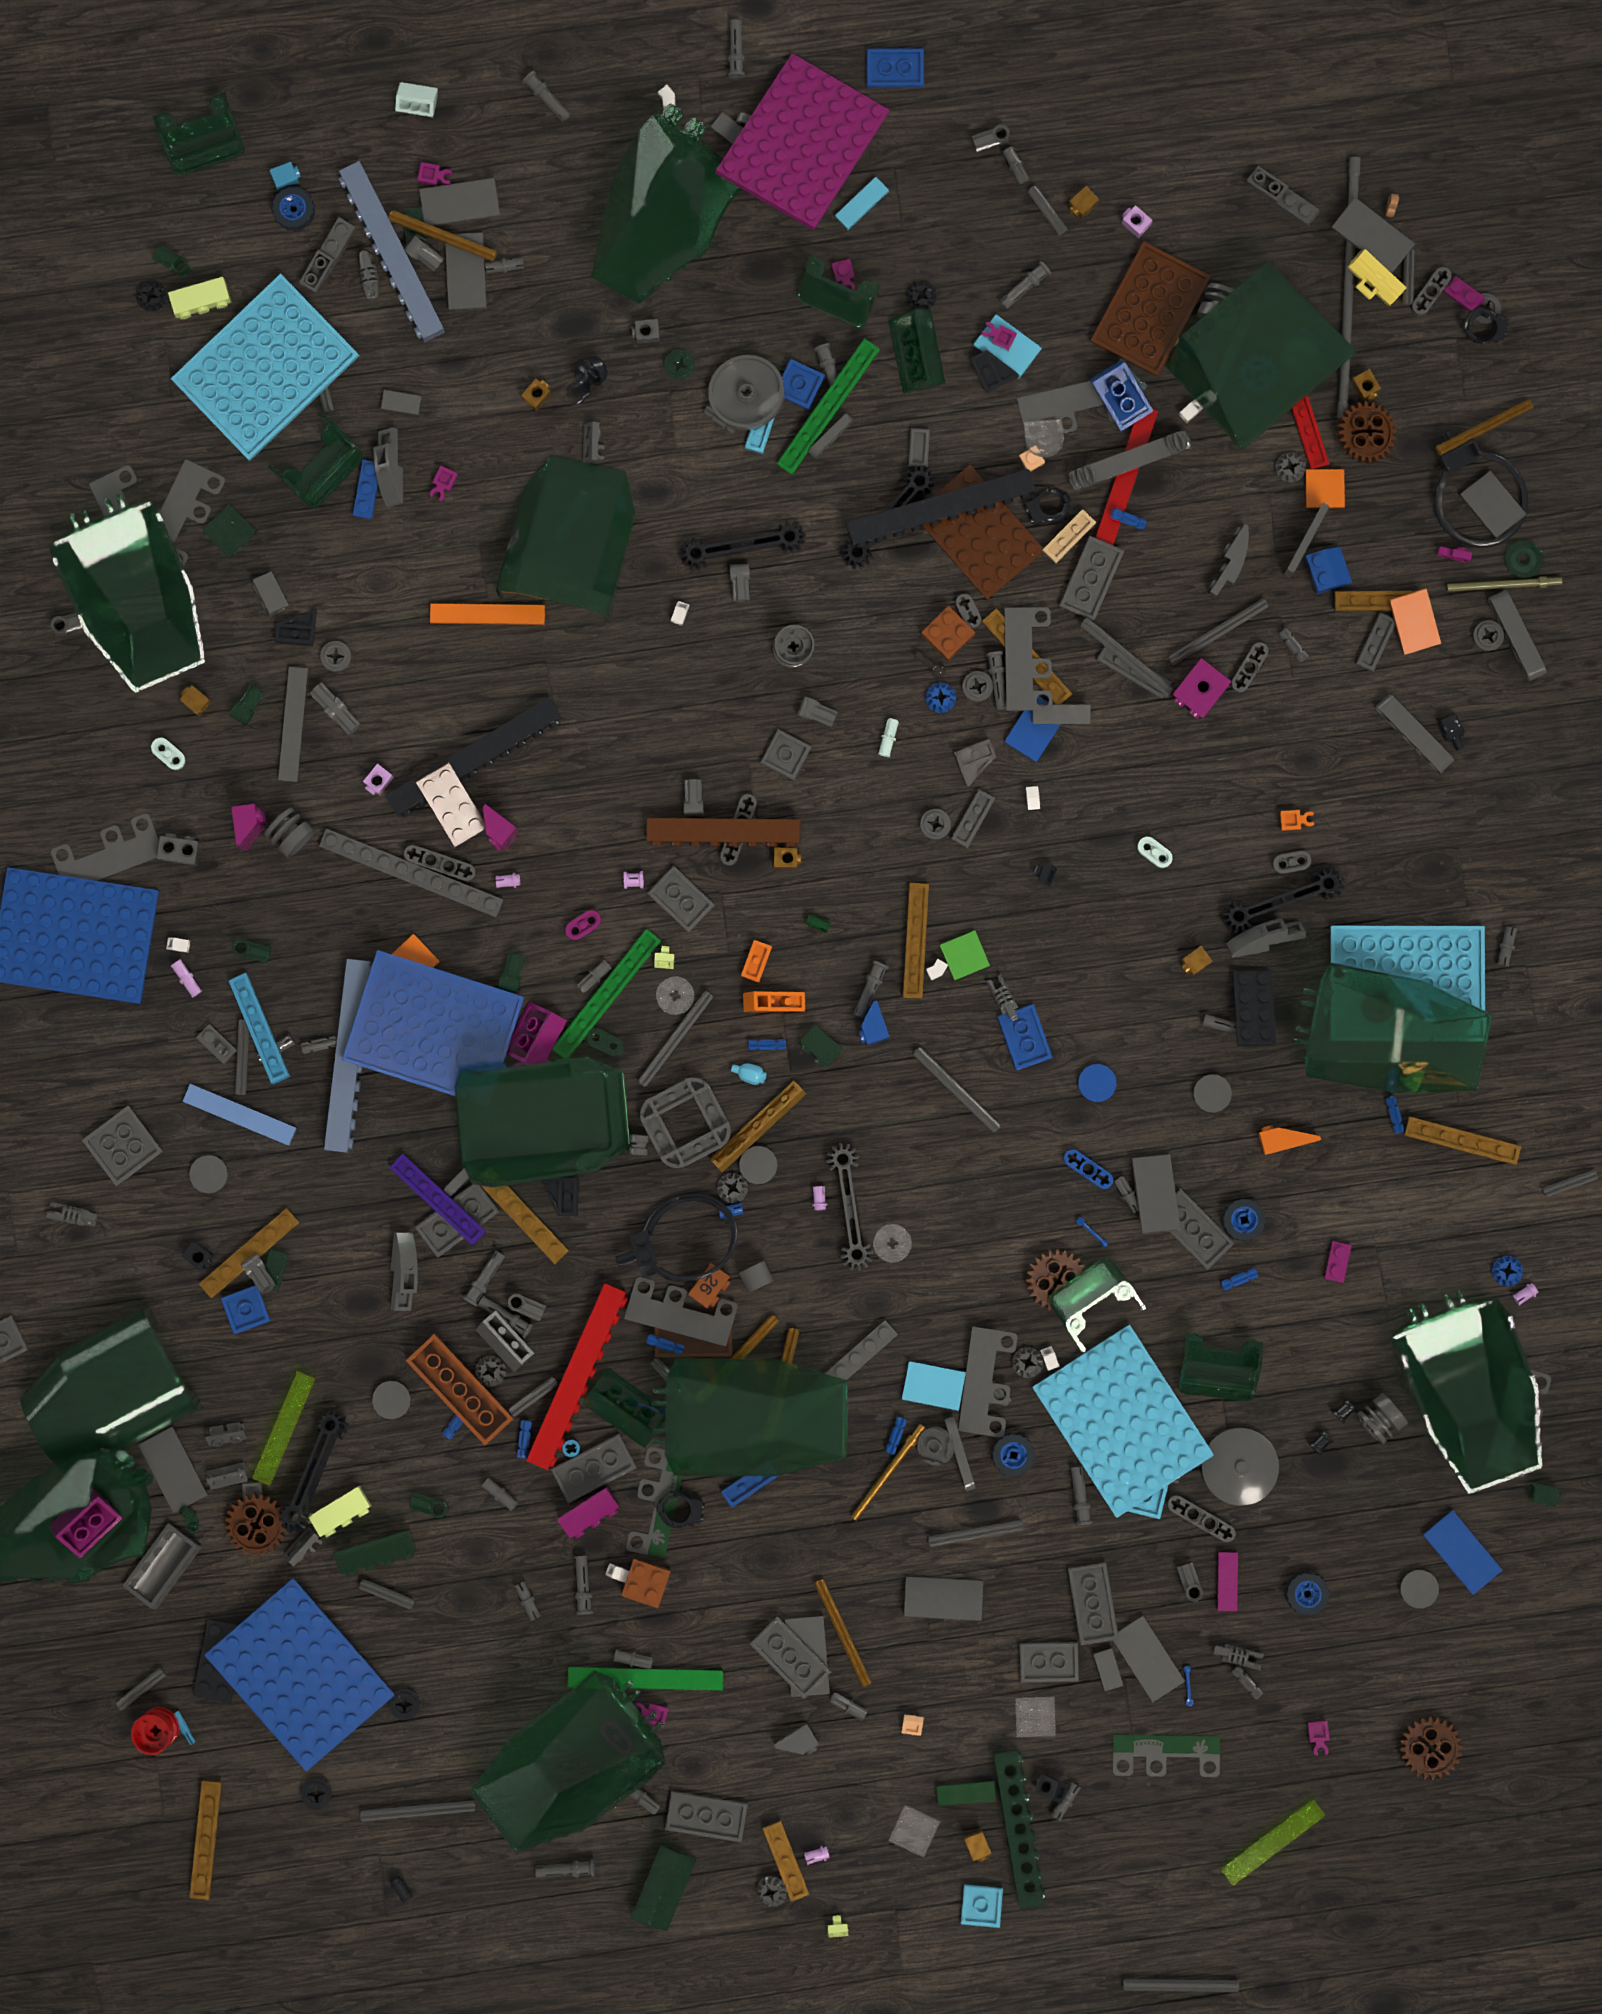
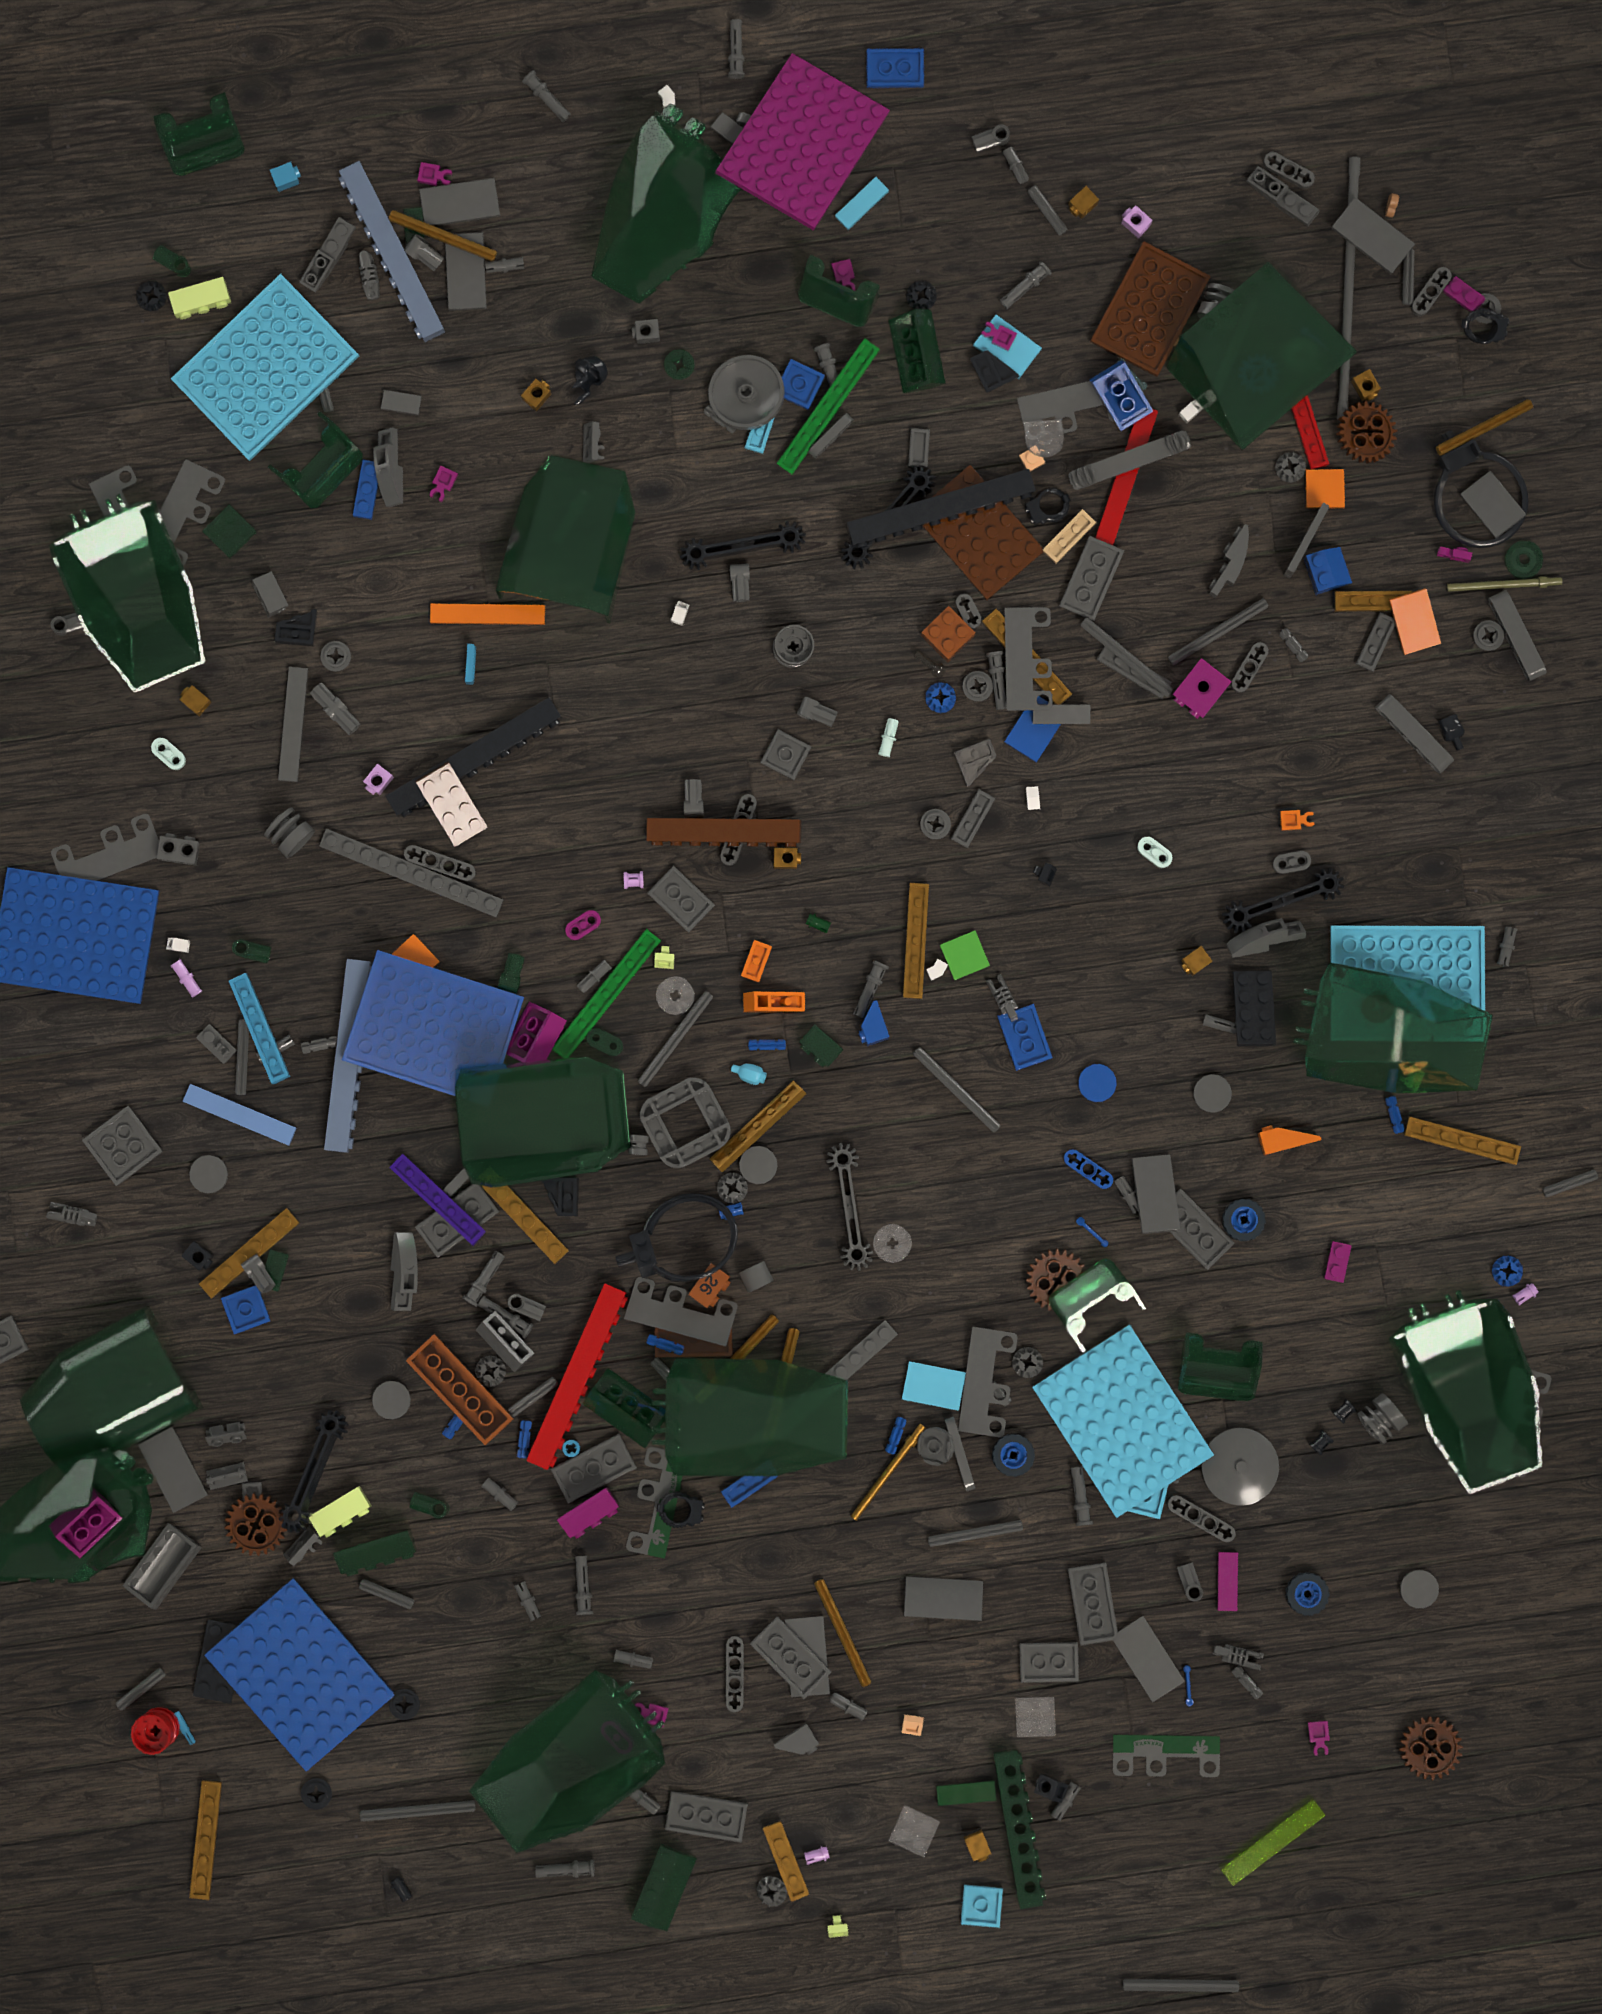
(192, 1519): clear green arm -> none
(244, 710): clear green piece -> none
(248, 824): magenta slope -> none
(282, 209): black wheel -> none
(283, 1428): clear neon green plate -> none
(416, 99): light aqua brick -> none
(470, 664): none -> dark azure tile
(499, 830): magenta slope -> none
(508, 880): lavender pin -> none
(617, 1572): white piece -> none
(646, 1583): dark orange brick -> none
(655, 1678): green tile -> none
(739, 1674): none -> dark grey beam
(819, 1198): lavender pin -> none
(1049, 1358): white piece -> none
(1108, 1669): dark grey tile -> none
(1128, 518): blue axle -> none
(1239, 1279): blue axle -> none
(1287, 162): none -> dark grey beam
(1372, 272): light yellow piece -> none
(1462, 1552): blue tile -> none
(1545, 1495): clear green brick -> none

